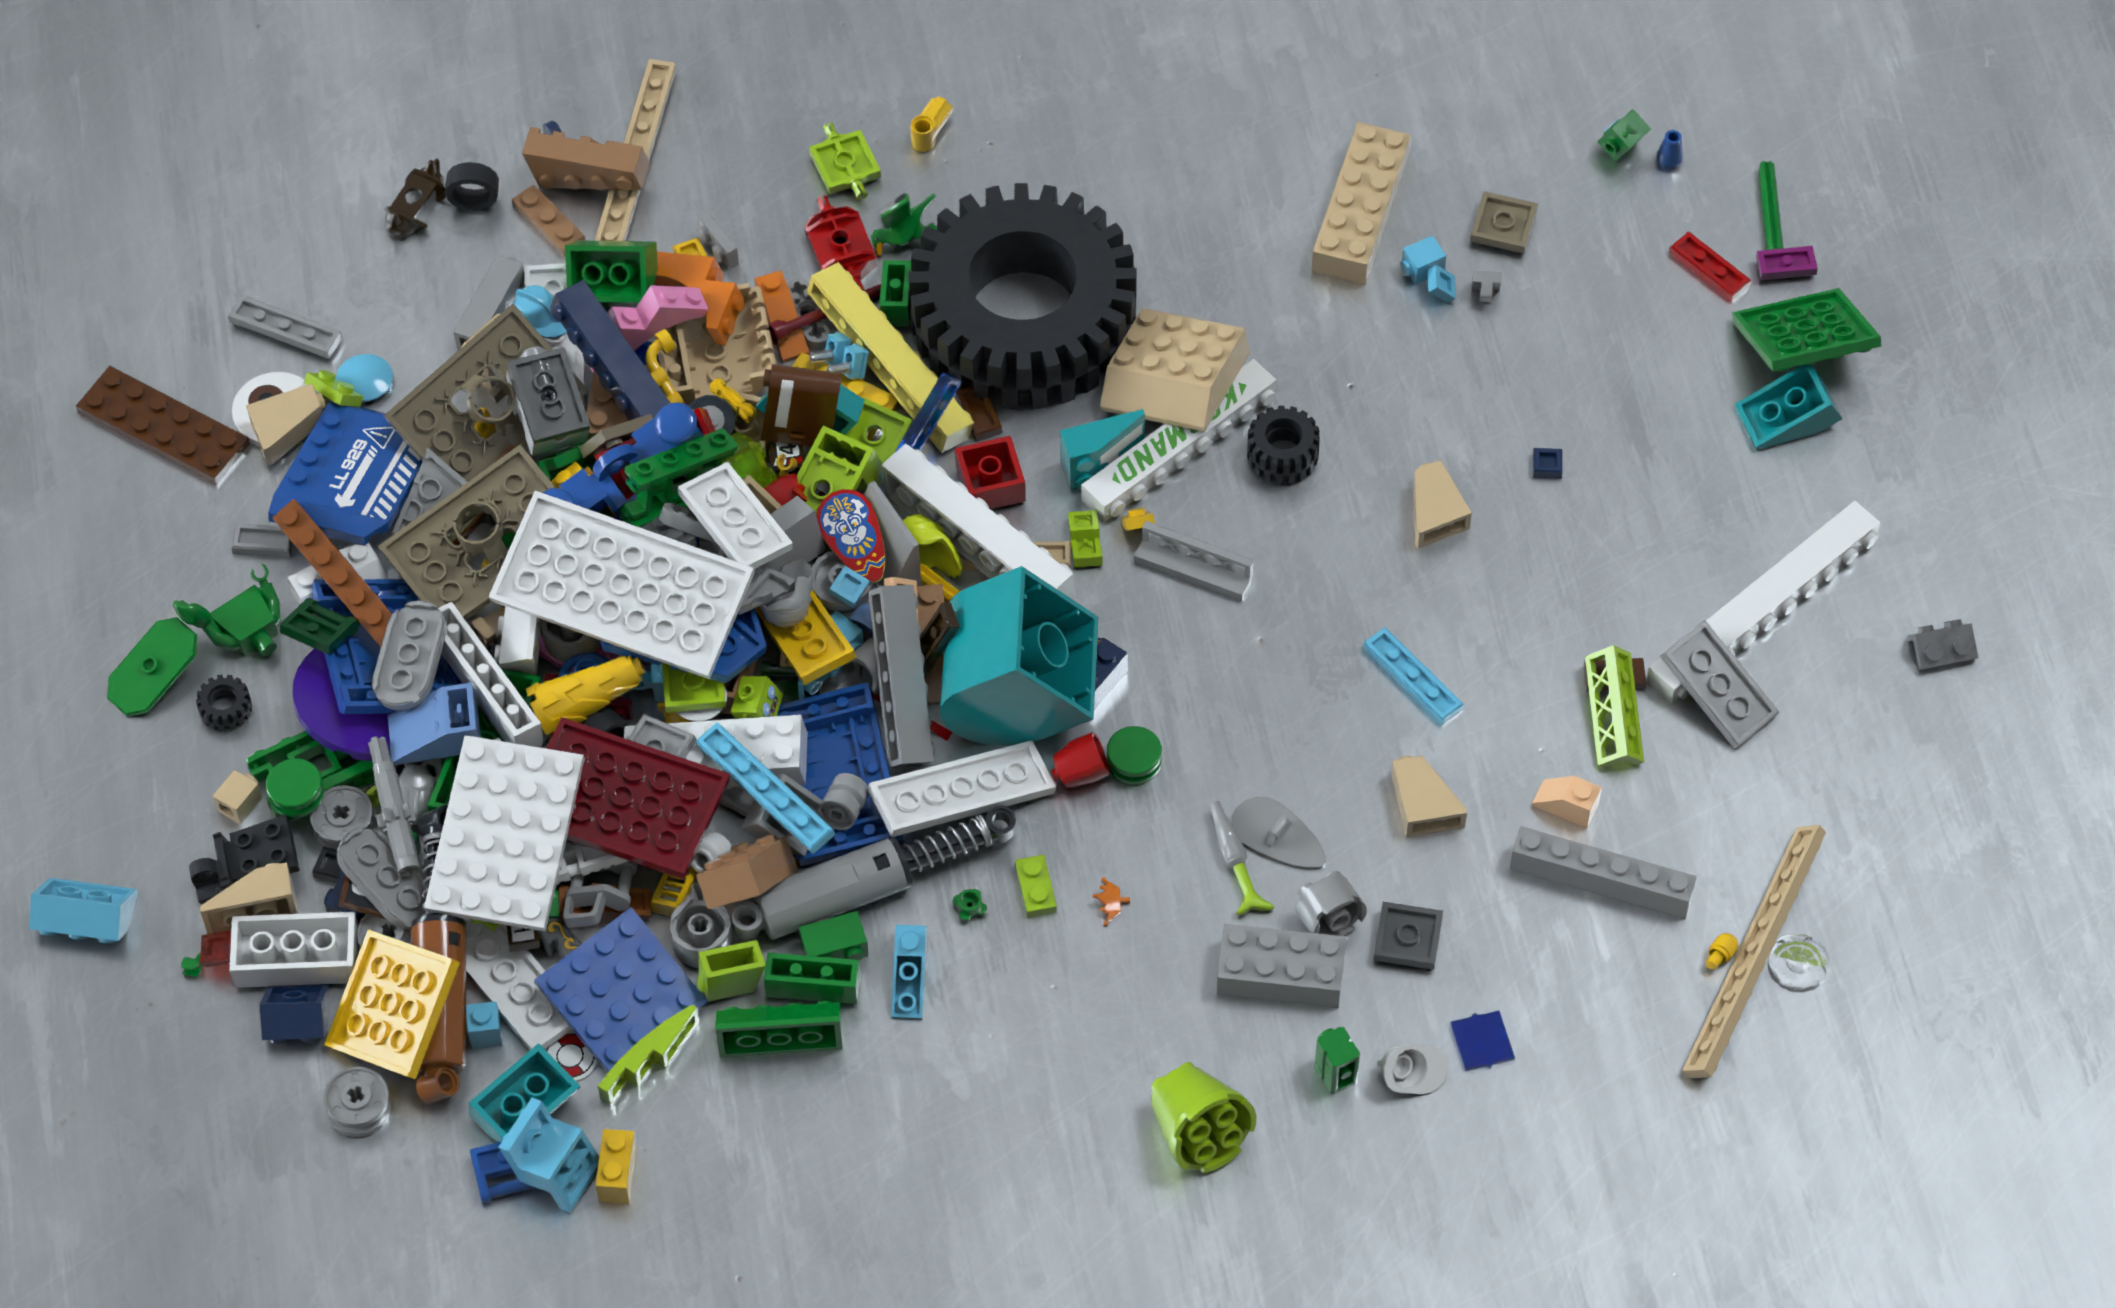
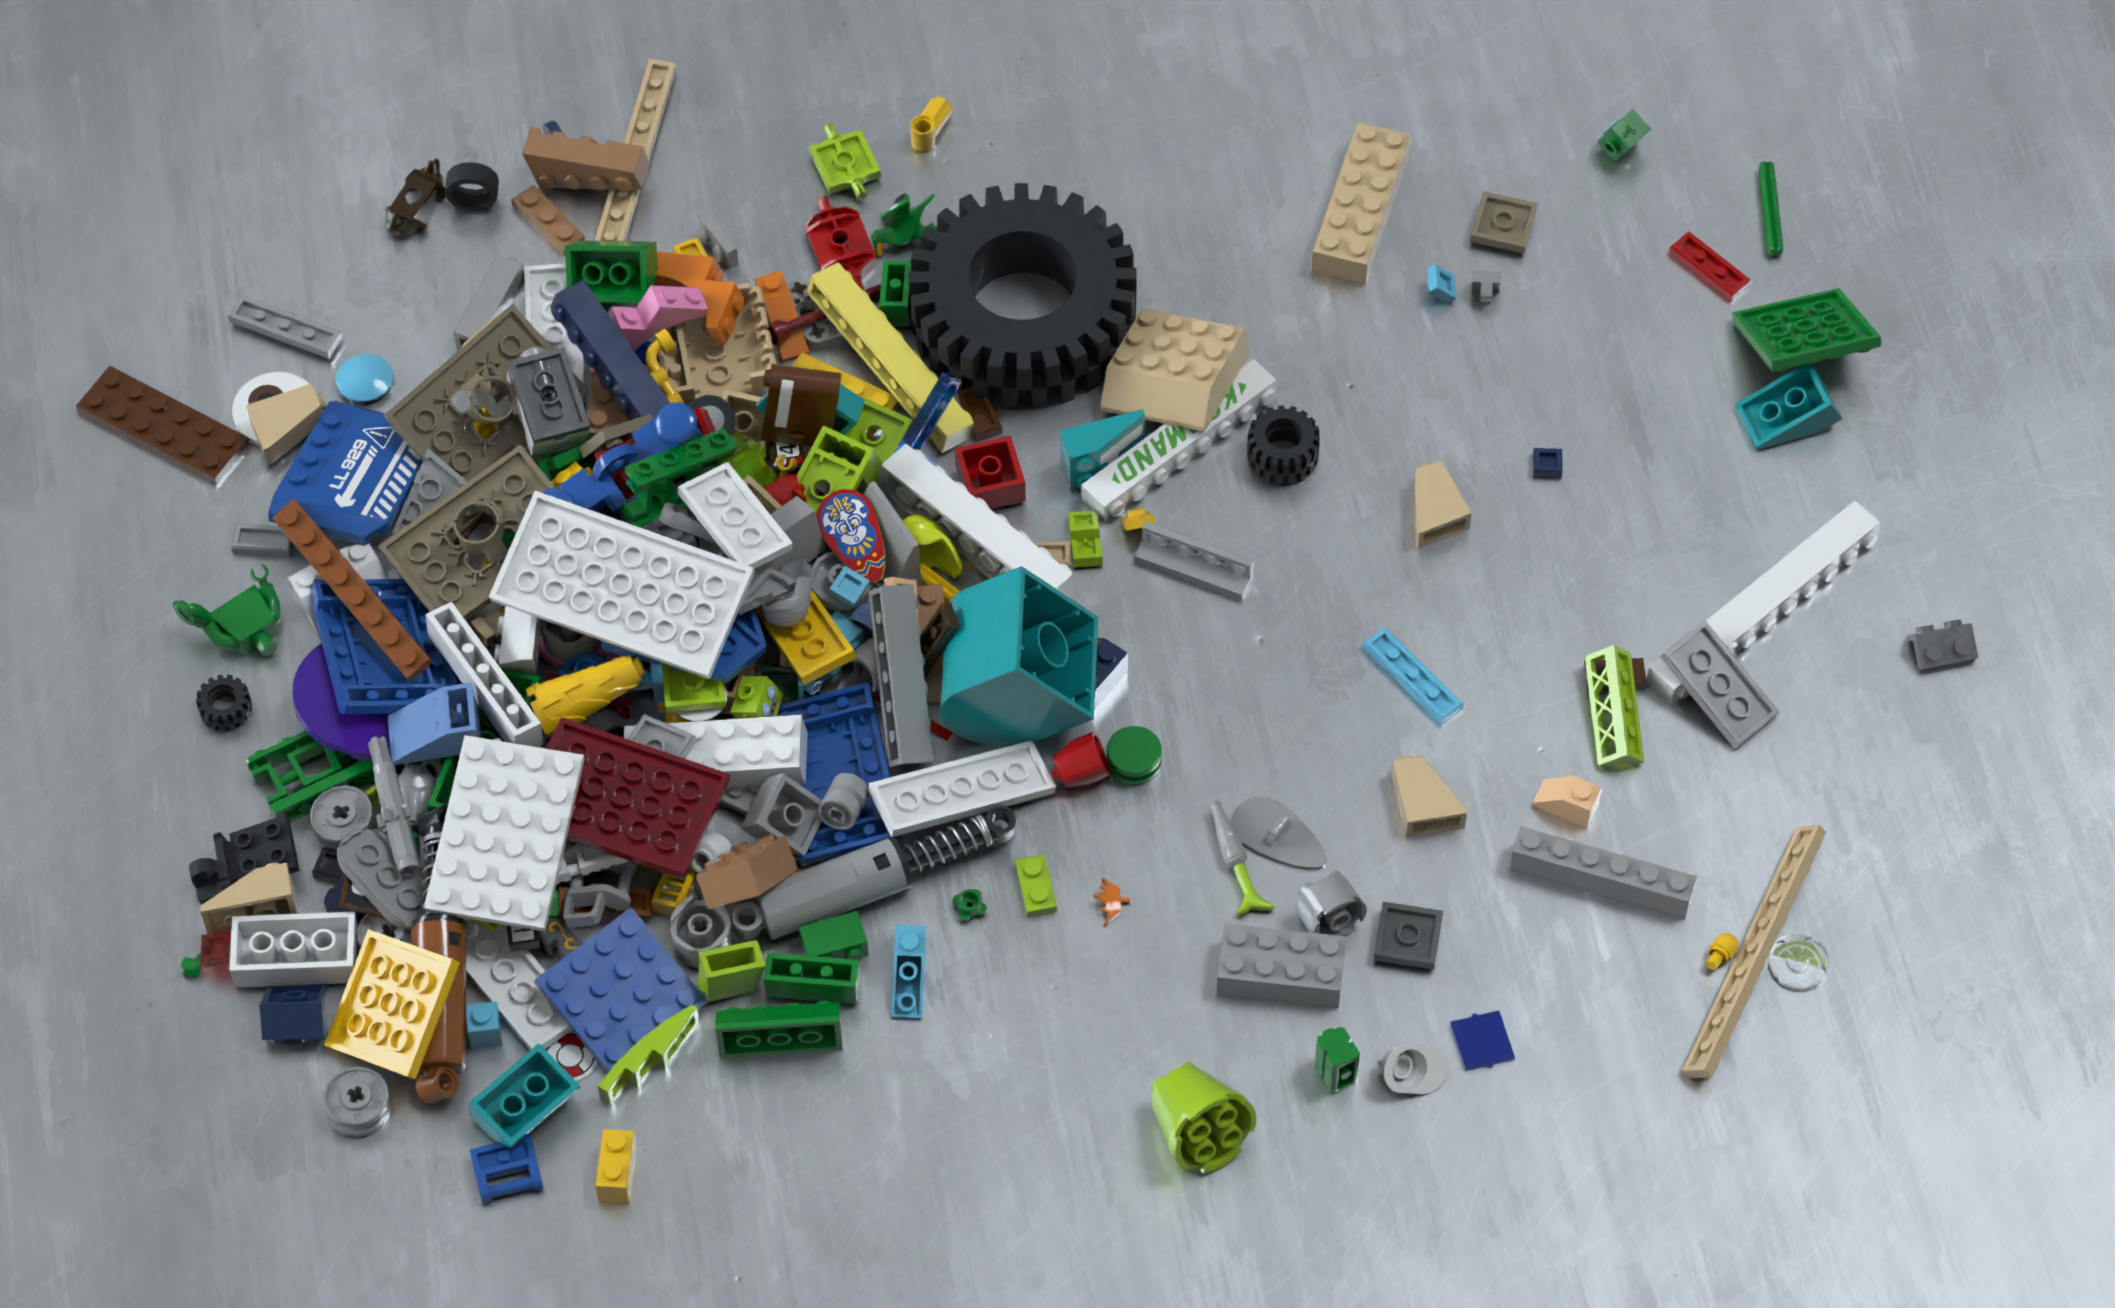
(82, 909): medium azure slope -> none
(152, 666): green shield -> none
(237, 796): tan brick -> none
(295, 788): green head -> none
(318, 626): dark green plate -> none
(337, 391): lime plate -> none
(409, 655): light grey tile -> none
(535, 305): medium azure piece -> none
(550, 1155): medium azure bracket -> none
(735, 400): yellow axle -> none
(765, 788): medium azure tile -> none
(843, 356): medium azure piece -> none
(1420, 257): medium azure brick -> none
(1671, 150): blue cone -> none
(1786, 262): magenta plate -> none

